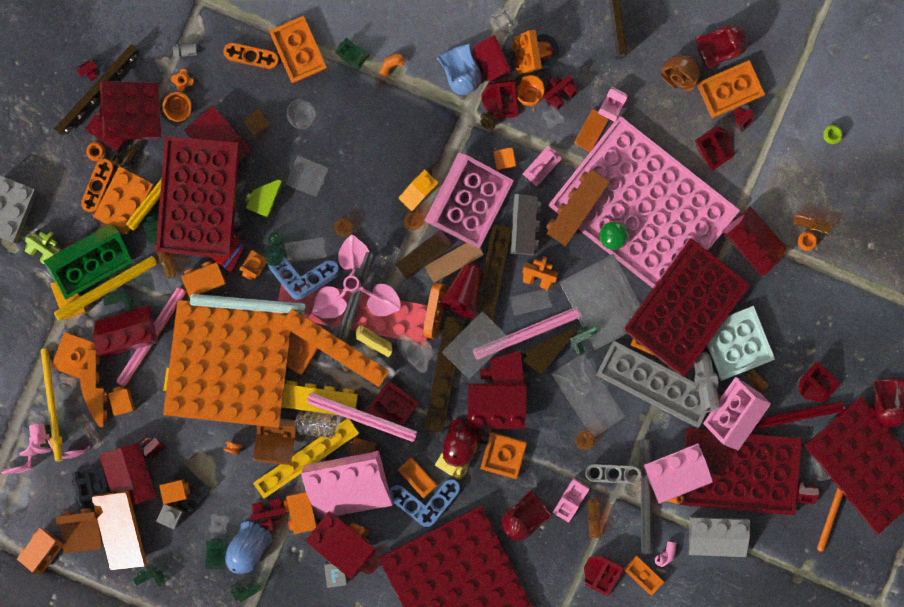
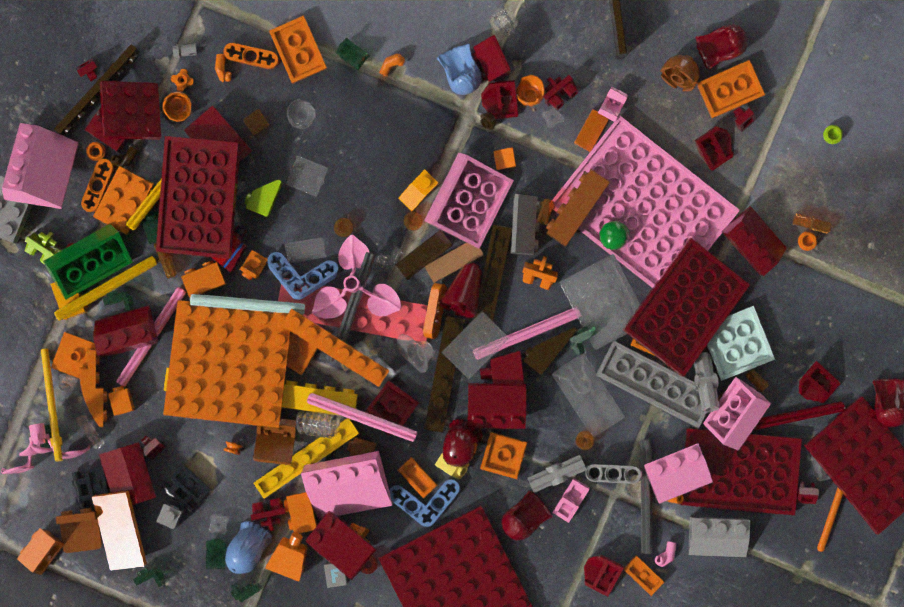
(39, 167): none -> bright pink slope
(174, 491): orange brick -> none
(220, 68): none -> orange arm
(275, 240): clear green plate -> none
(289, 557): none -> orange torso
(373, 341): light yellow plate -> none
(530, 302): clear hinge -> none
(534, 51): orange plate -> none
(542, 166): bright pink hinge -> none
(545, 211): none -> clear orange pin
(556, 473): none -> light grey piece
(593, 519): clear orange axle -> none

